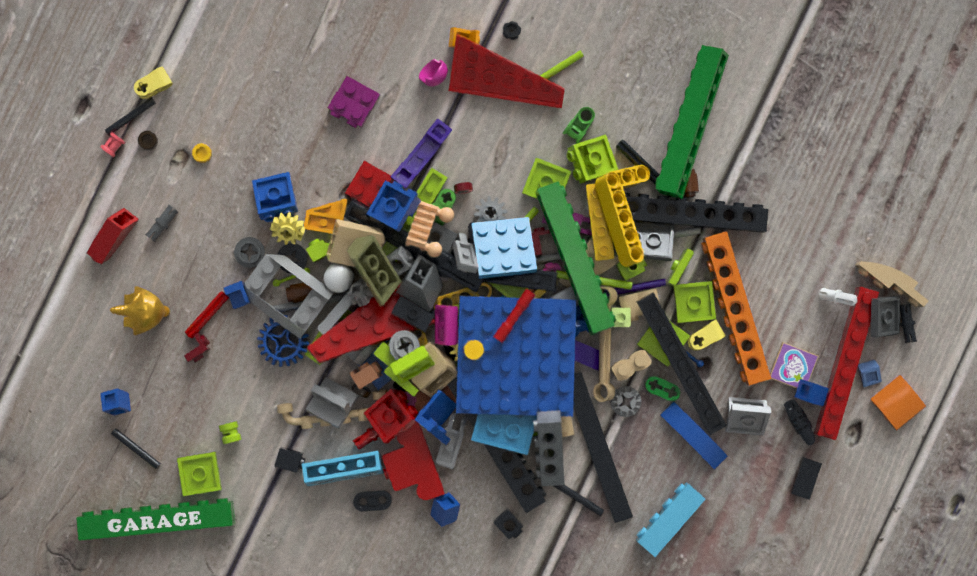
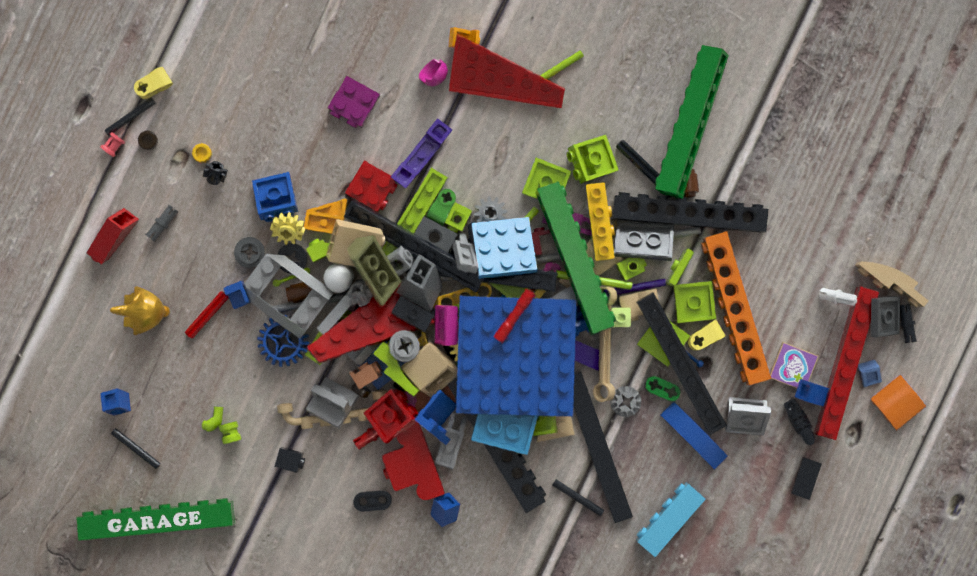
(197, 353): dark red bracket -> none
(199, 473): lime plate -> none
(215, 173): none -> black gear
(215, 421): none -> lime arm
(342, 468): medium azure brick -> none
(394, 205): blue plate -> none
(412, 364): lime slope -> none
(423, 225): light nougat gear -> none
(458, 210): none -> lime brick
(462, 188): dark red tile -> none
(473, 349): yellow tile -> none
(505, 516): black brick -> none
(511, 25): black plate -> none
(550, 448): flat silver brick -> none
(579, 125): bright green piece -> none
(617, 211): yellow beam -> none
(625, 368): tan brick -> none

